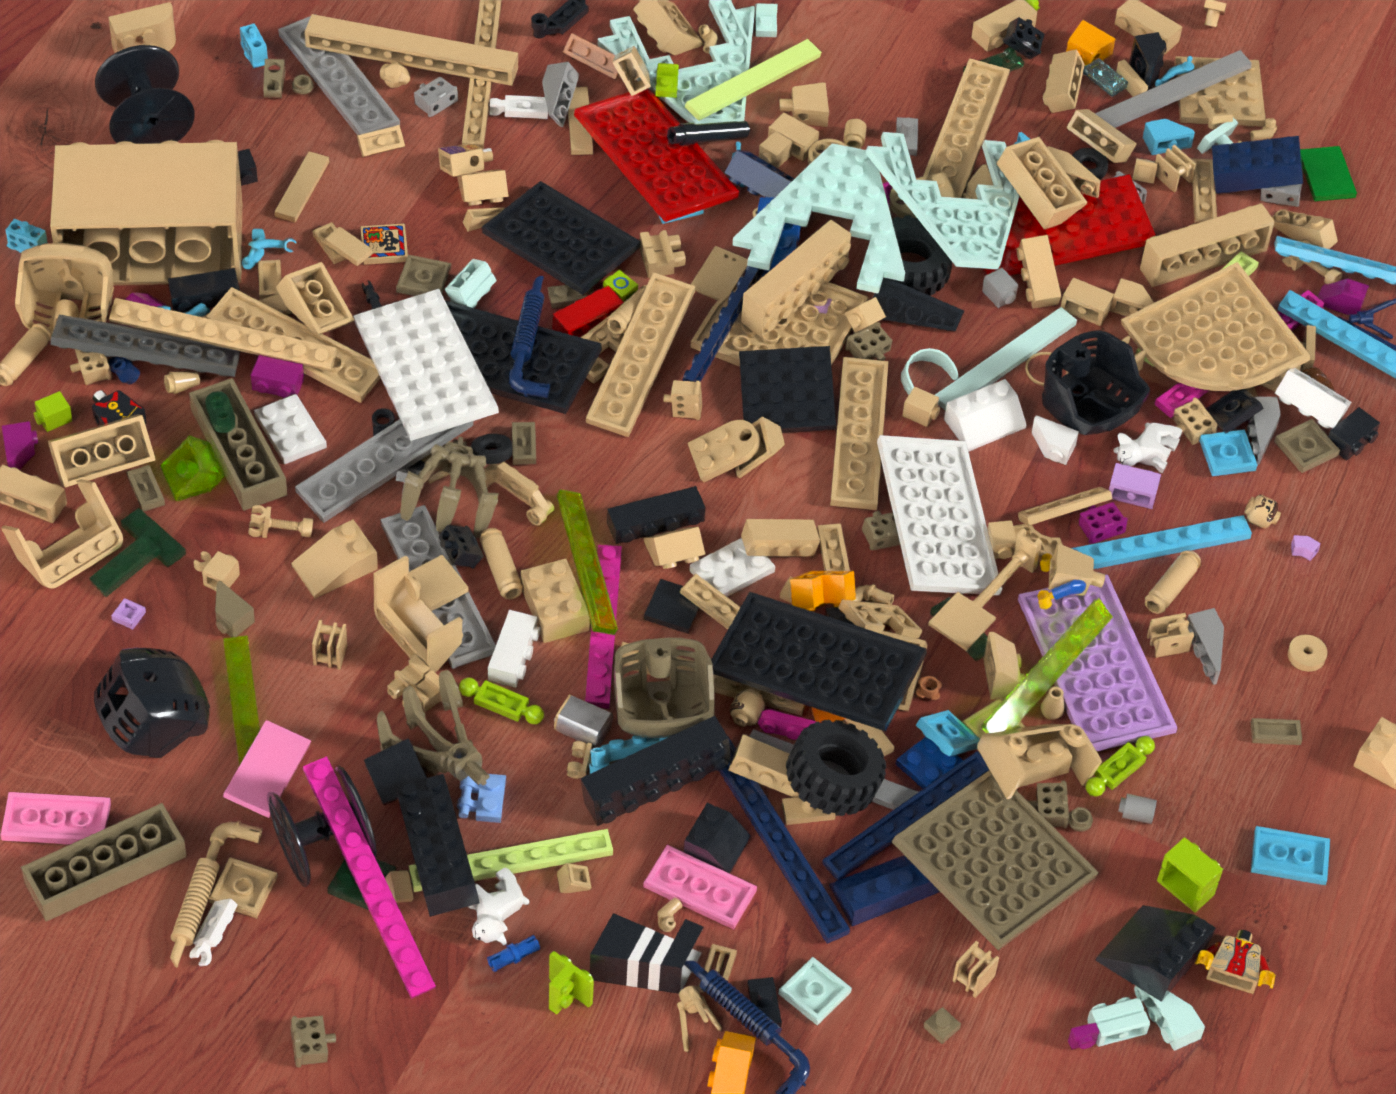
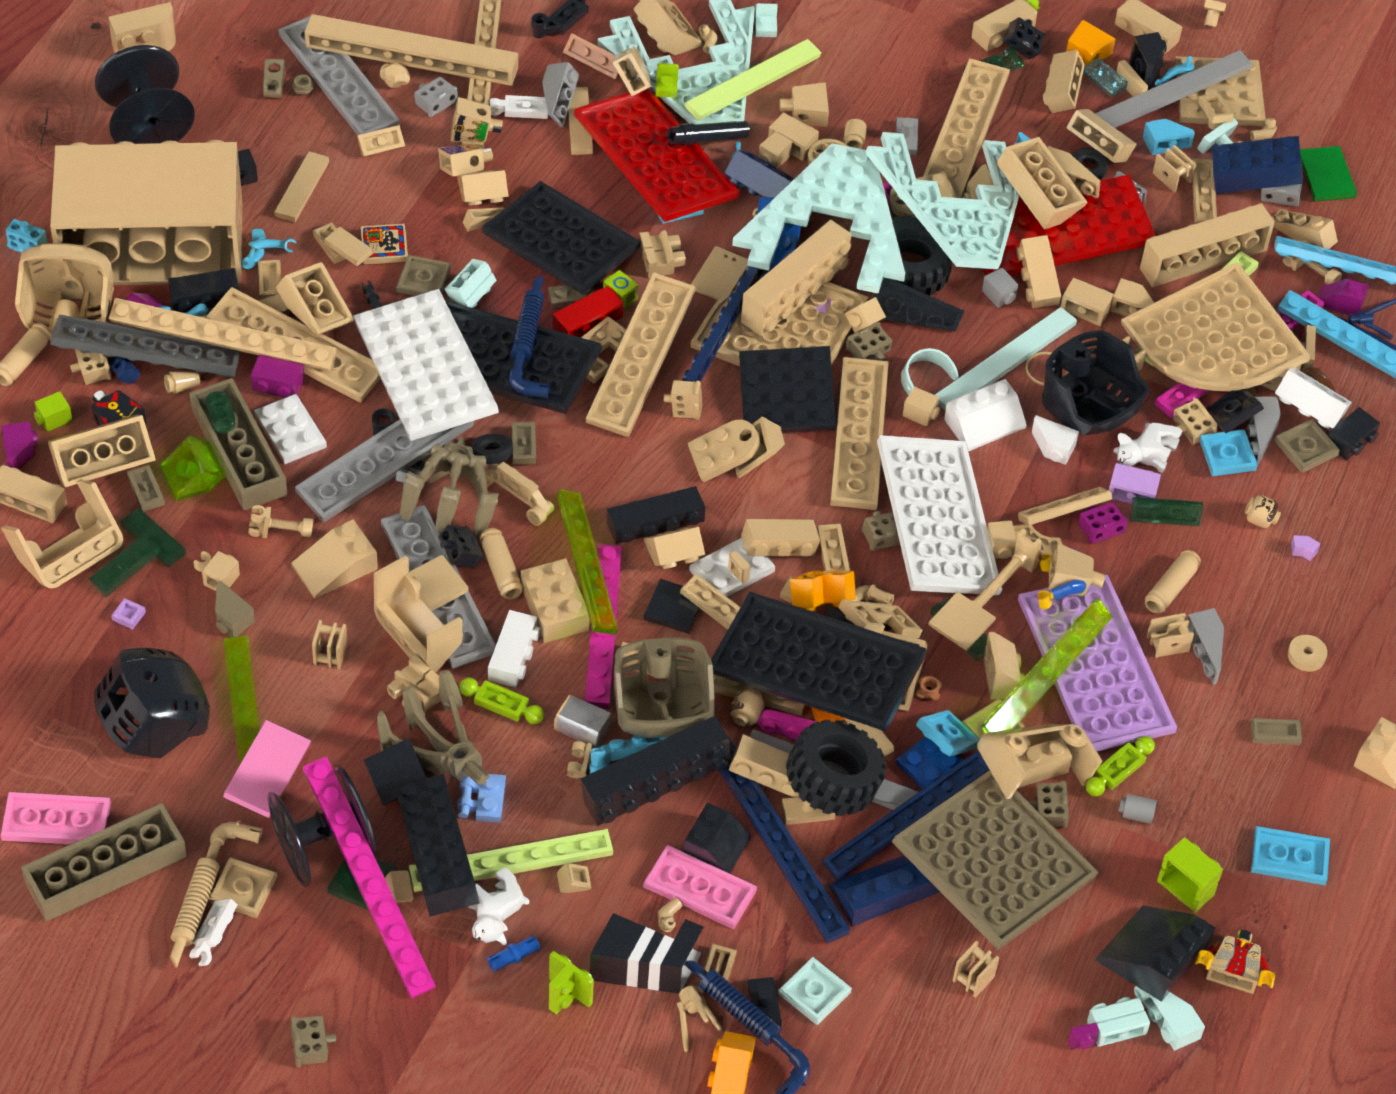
(253, 45): medium azure piece -> none
(473, 122): none -> tan torso
(621, 317): tan axle -> none
(739, 567): none -> tan tile
(942, 1025): dark tan plate -> none
(1053, 704): tan cone -> none
(1080, 819): dark tan plate -> none
(1145, 170): tan brick -> none
(1166, 511): none -> clear green plate
(1167, 542): medium azure plate -> none

